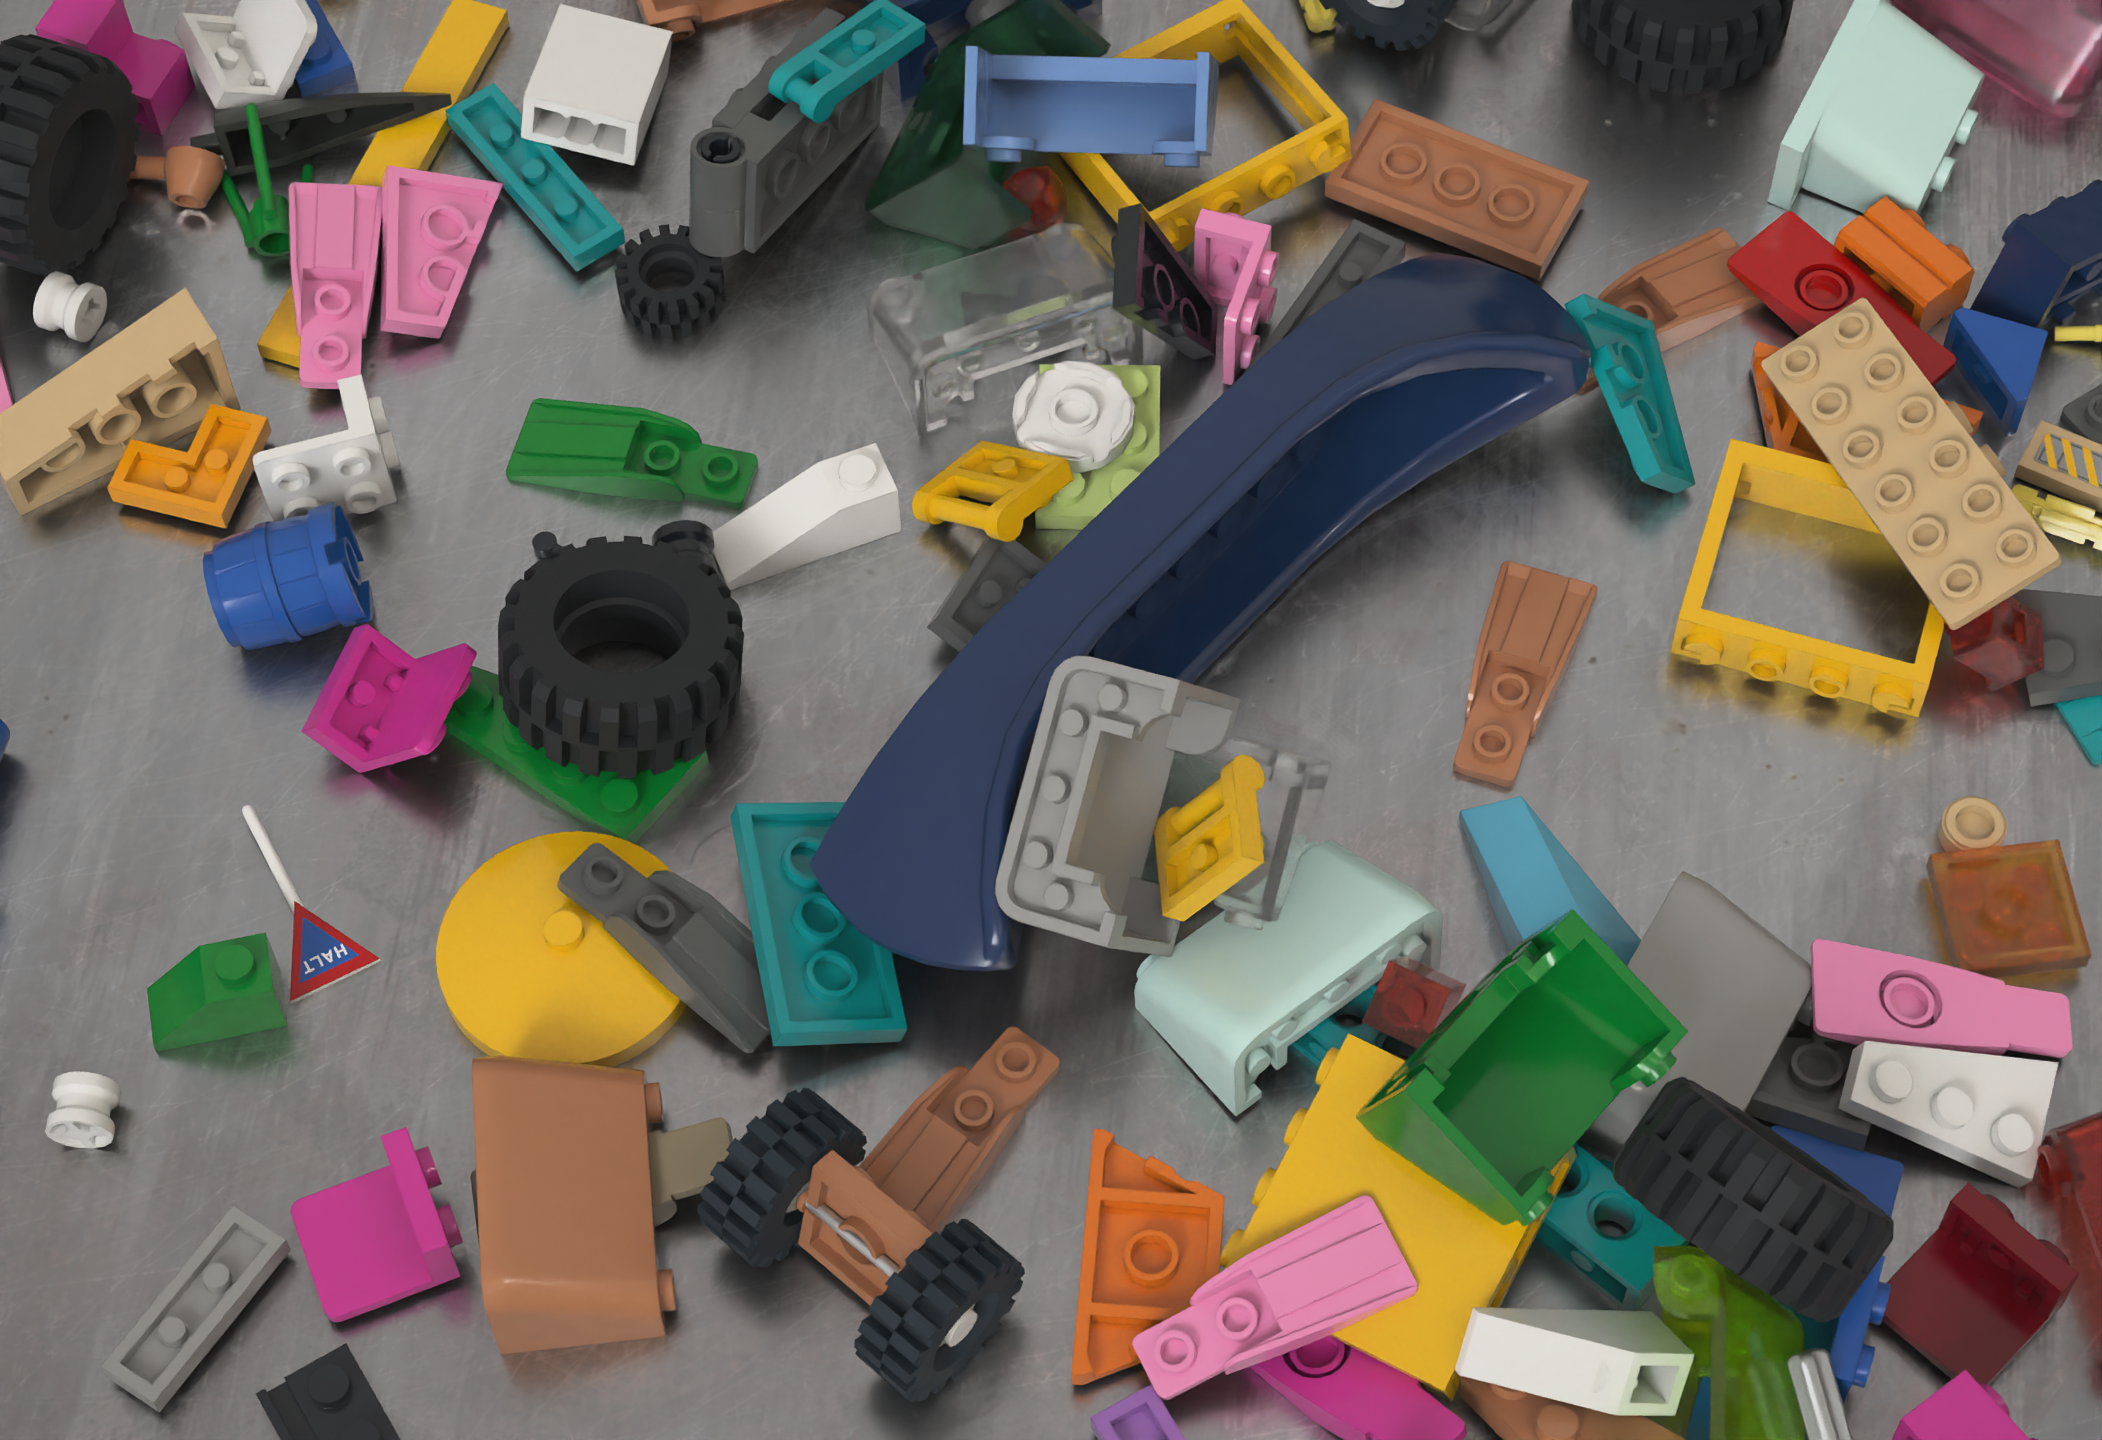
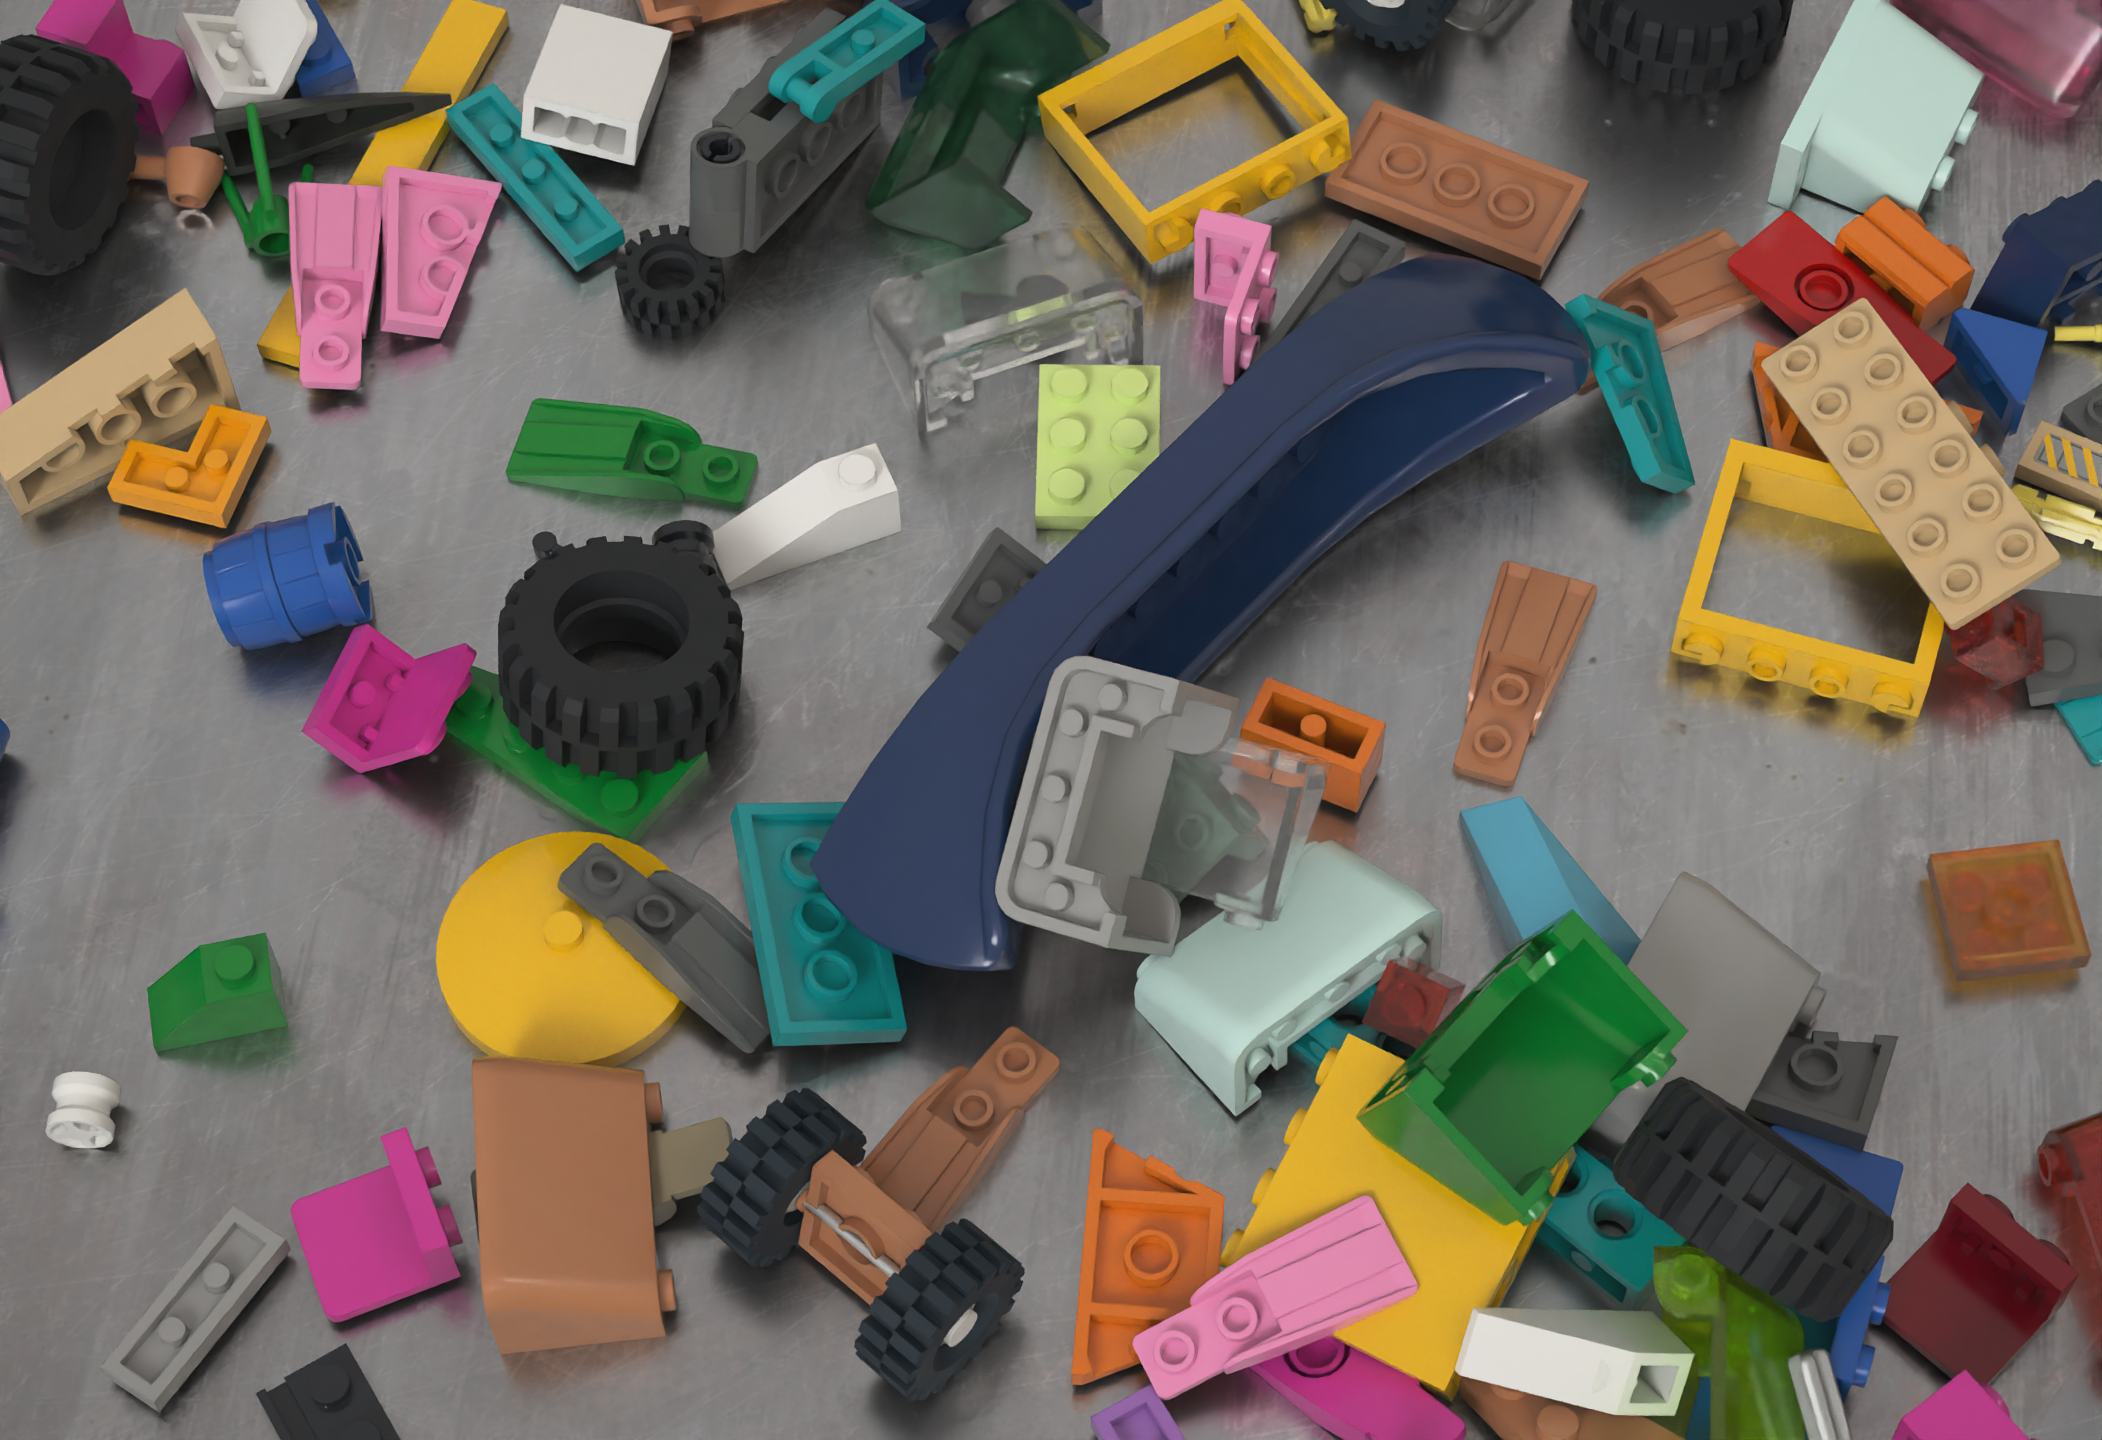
(70, 306): white wheel -> none
(318, 950): piece -> none
(336, 467): white bracket -> none
(996, 473): yellow plate -> none
(1041, 193): clear red piece -> none
(1074, 414): white tile -> none
(1090, 106): medium blue windscreen -> none
(1159, 288): black wing -> none
(1210, 840): yellow plate -> none
(1323, 730): none -> orange brick
(1927, 1004): bright pink piece -> none
(1955, 1103): white wing -> none
(1971, 824): tan tile -> none

